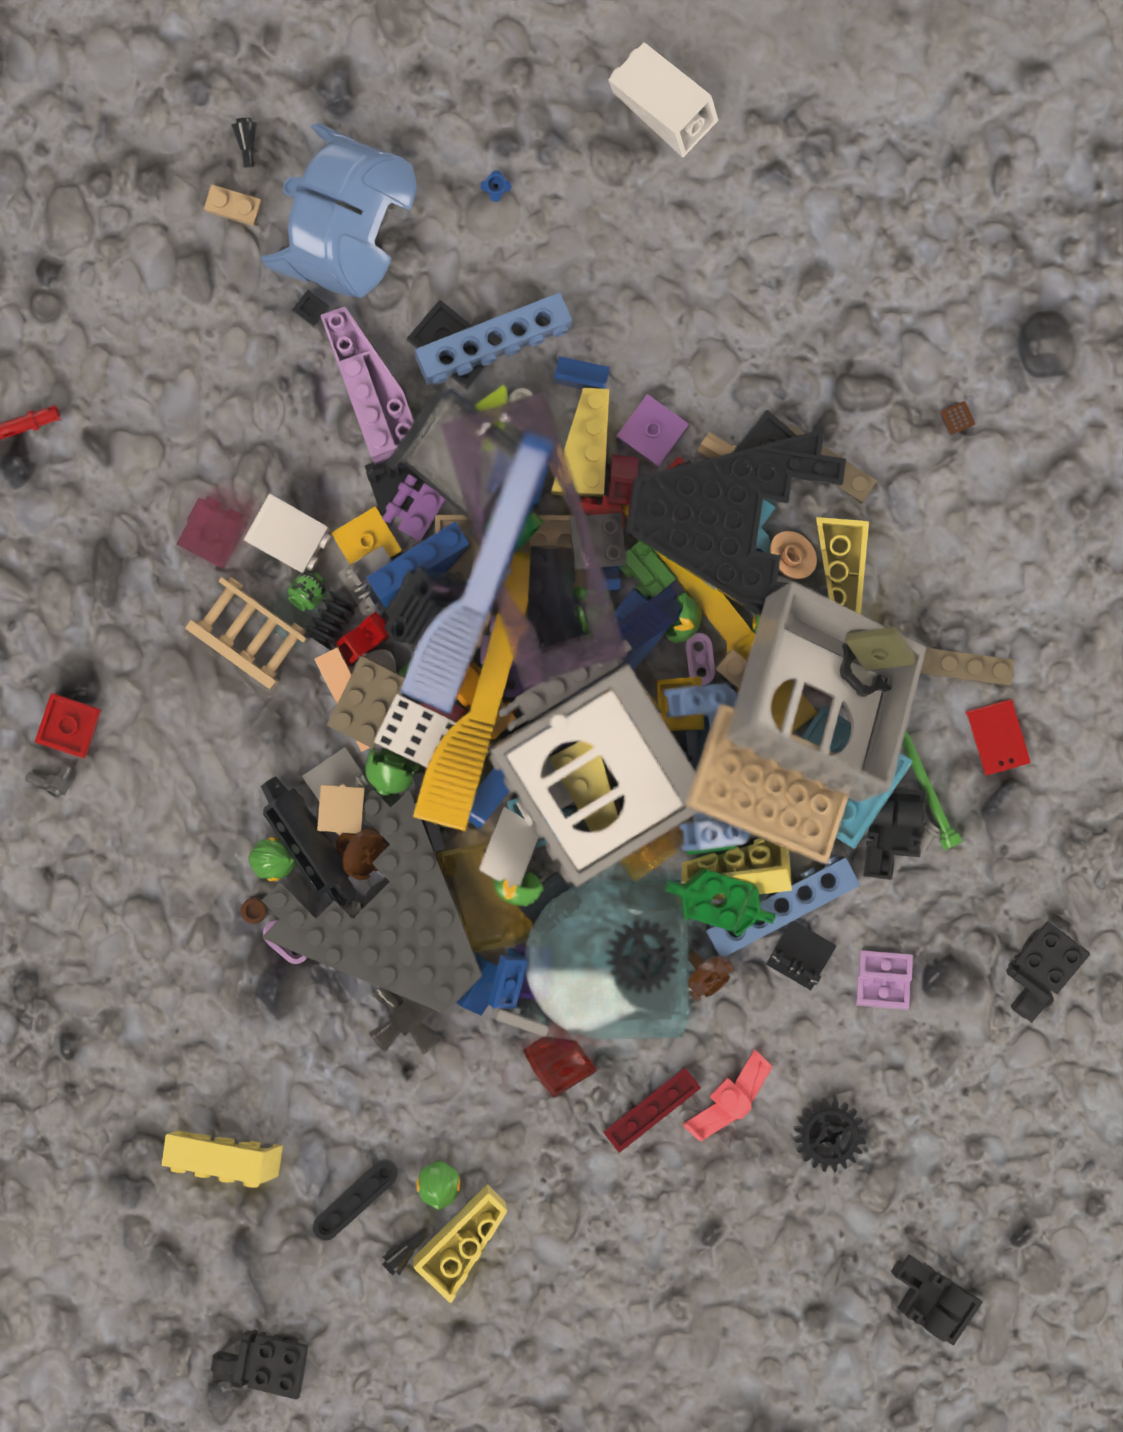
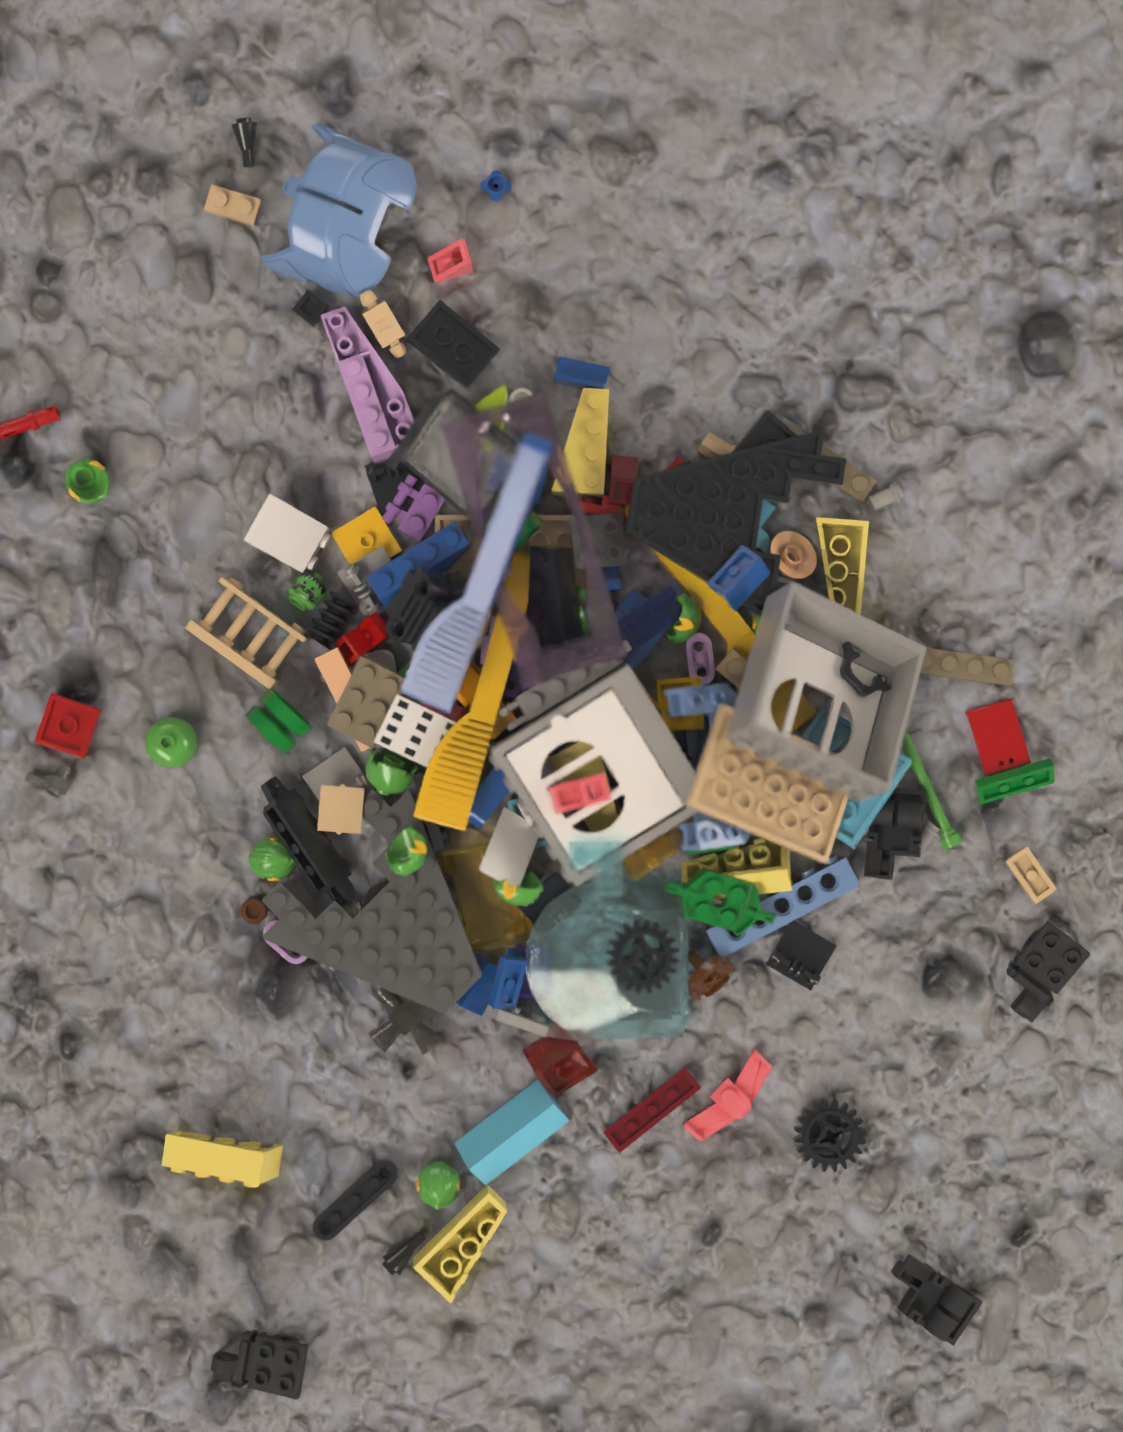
(87, 481): none -> bright green hair
(171, 742): none -> bright green cylinder
(212, 531): clear pink plate -> none
(274, 725): none -> green wheel
(360, 852): reddish brown tile -> none
(383, 323): none -> tan piece
(407, 852): none -> bright green hair
(451, 262): none -> coral slope
(511, 1132): none -> medium azure slope
(550, 308): medium blue brick -> none
(579, 793): none -> coral slope
(605, 859): none -> clear light blue plate
(647, 570): bright green brick -> none
(652, 430): medium lavender plate -> none
(664, 98): white slope -> none
(739, 577): none -> blue panel
(880, 648): olive plate -> none
(884, 980): lavender slope -> none
(886, 496): none -> light grey pin
(957, 418): reddish brown tile -> none
(1014, 781): none -> green plate
(1030, 875): none -> tan plate

